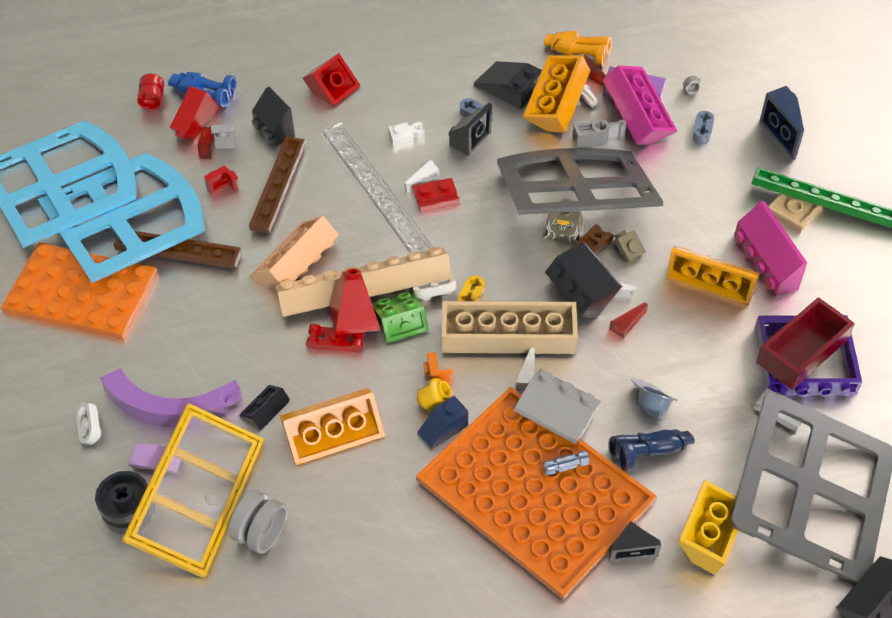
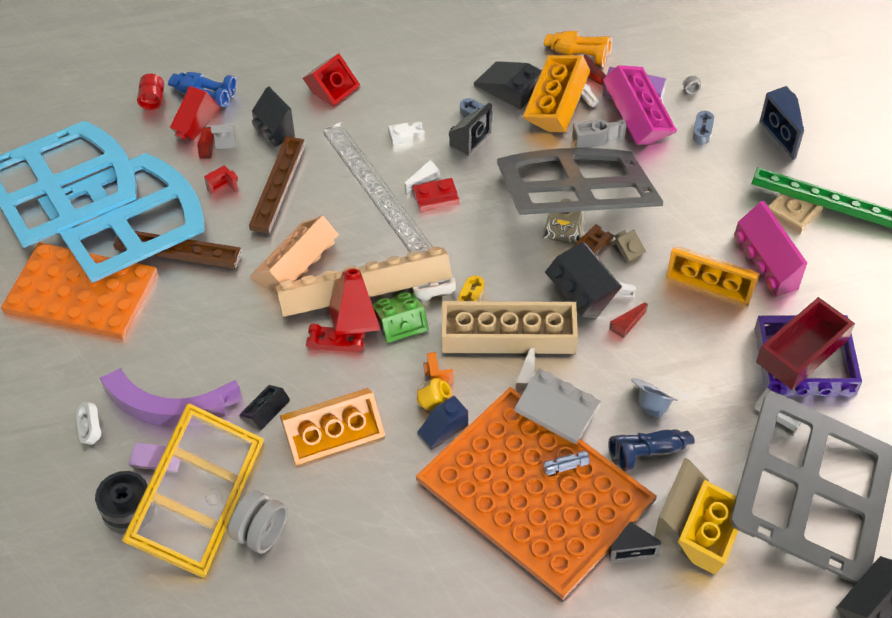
(679, 504): none -> dark tan slope

